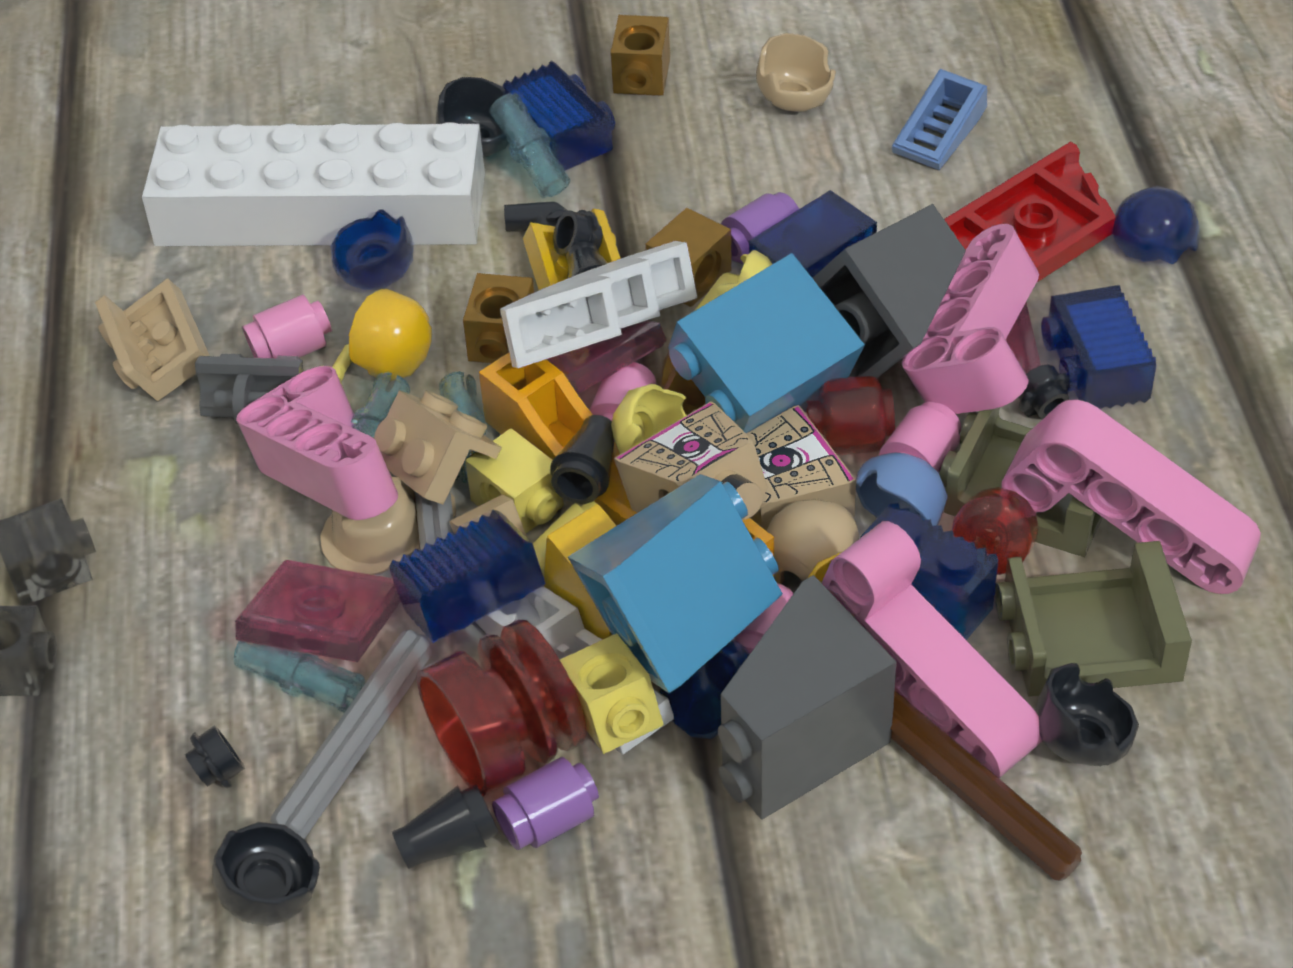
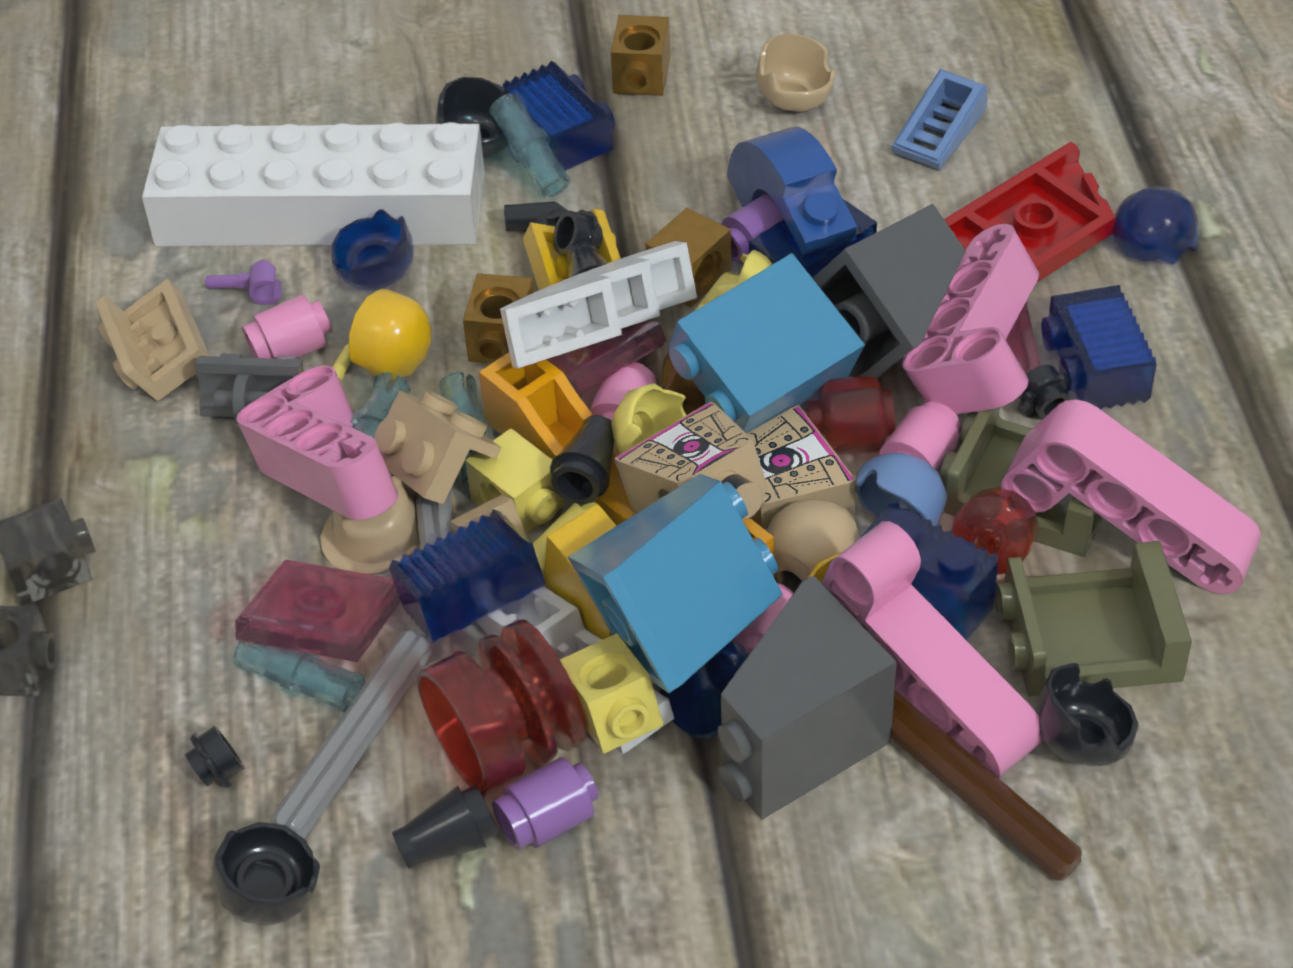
(260, 281): none -> medium lavender hand
(799, 180): none -> blue arch

